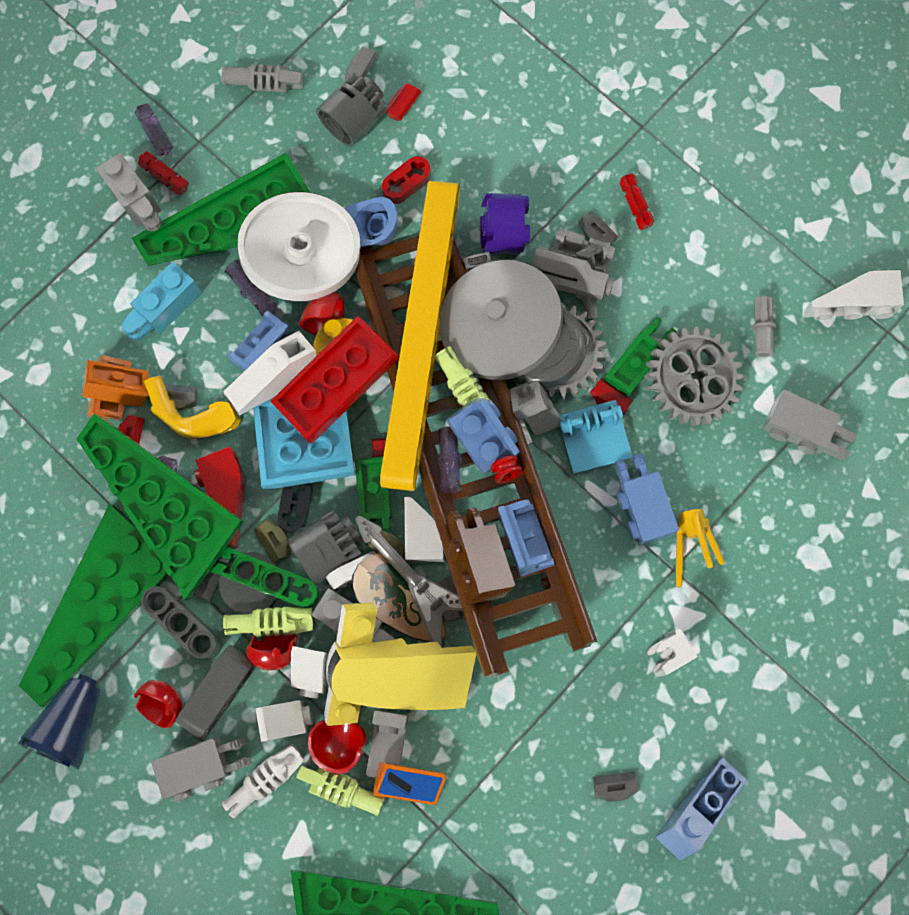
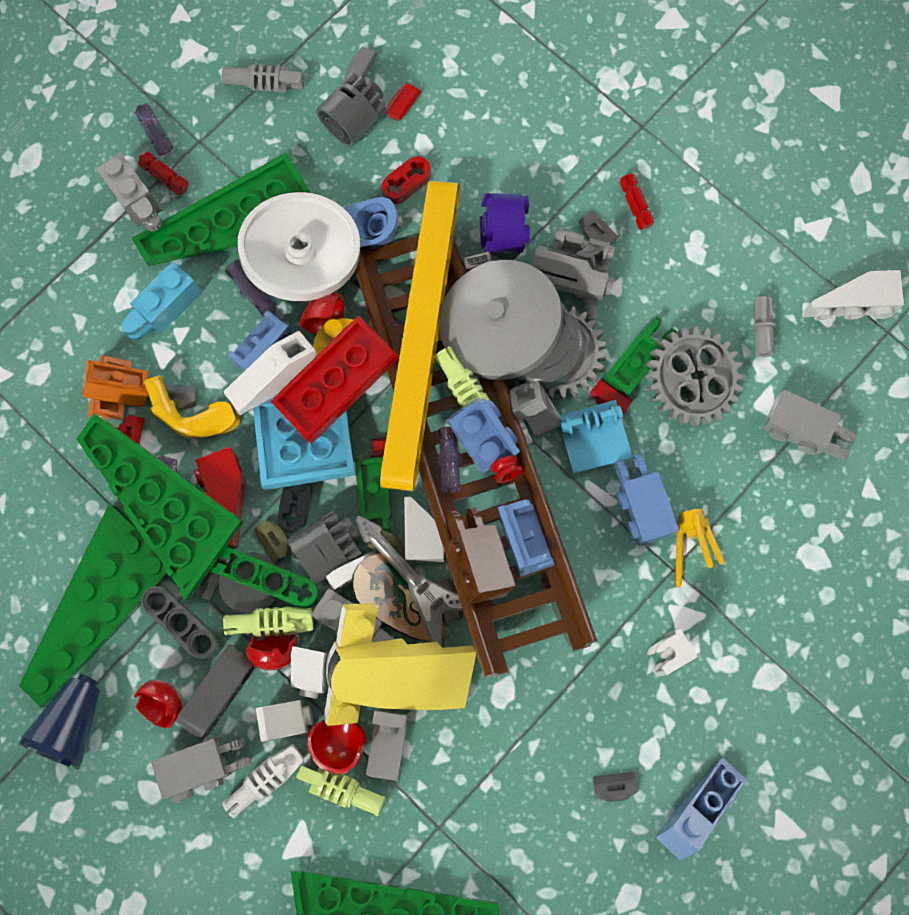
(408, 783): slope -> none

